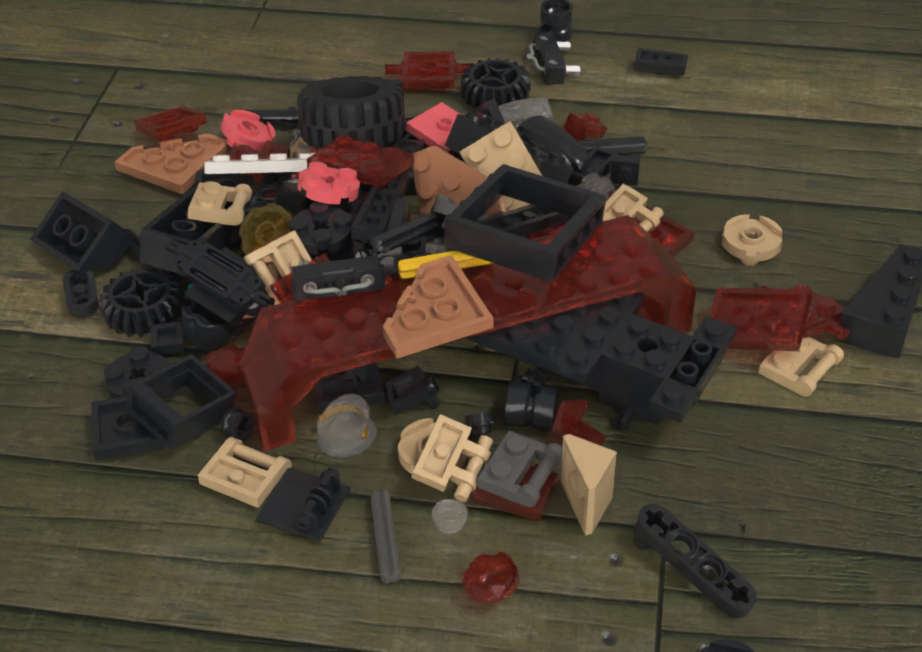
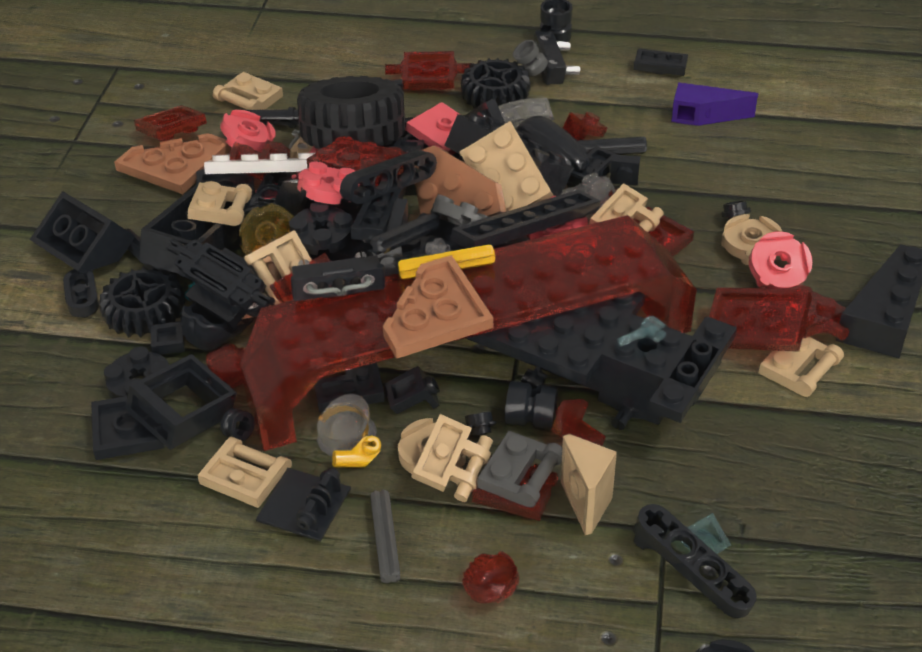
(248, 92): none -> tan plate
(359, 455): none -> yellow arm
(389, 183): none -> black beam
(449, 515): clear plate -> none
(516, 252): black window -> none
(528, 55): none -> dark grey wheel
(650, 327): none -> clear light blue hand
(710, 533): none -> clear light blue slope
(711, 105): none -> dark purple slope
(735, 208): none -> black plate
(790, 250): none -> coral plate

